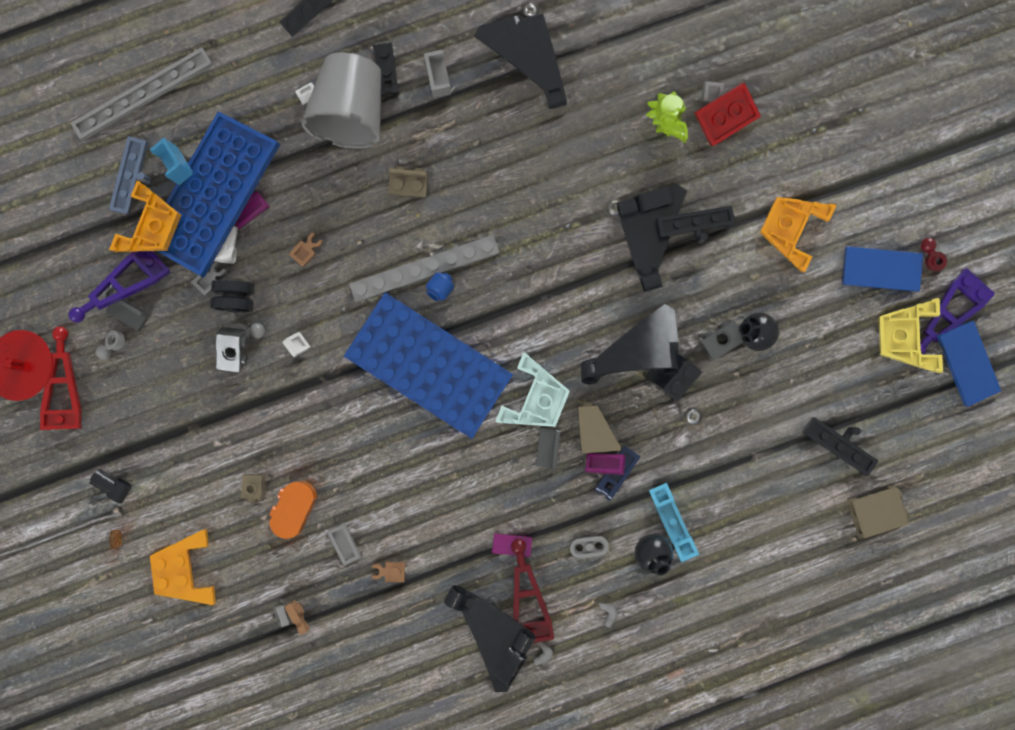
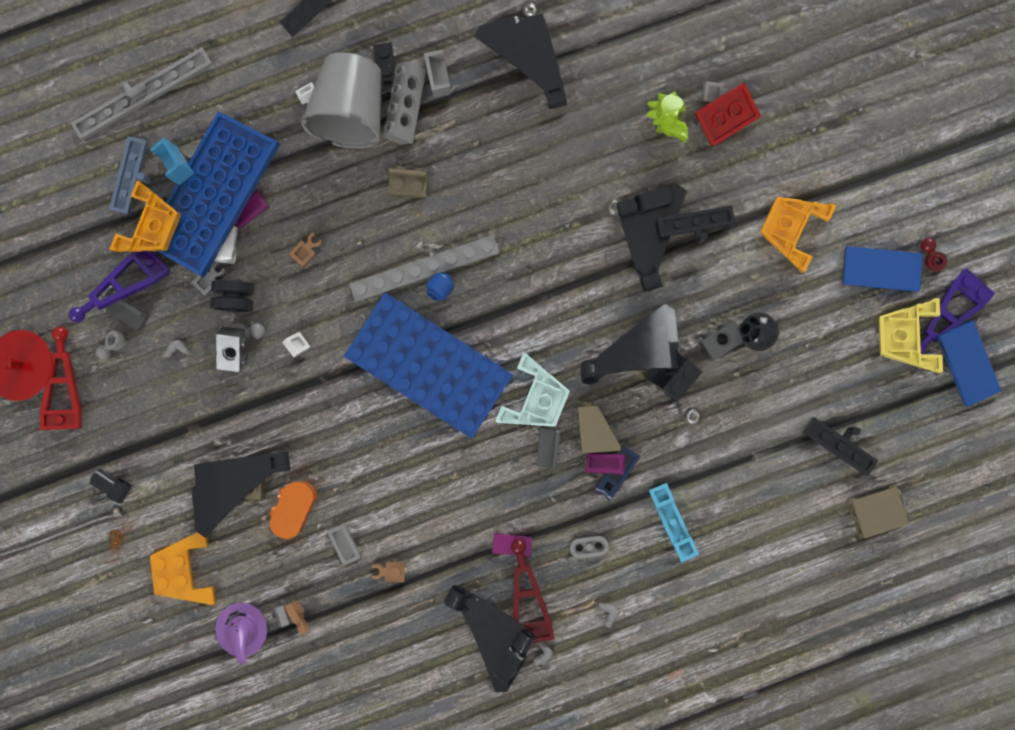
(134, 91): none -> light grey animal
(173, 346): none -> light grey animal
(227, 482): none -> black panel
(241, 630): none -> medium lavender piece
(404, 103): none -> light grey brick
(654, 554): black brick -> none

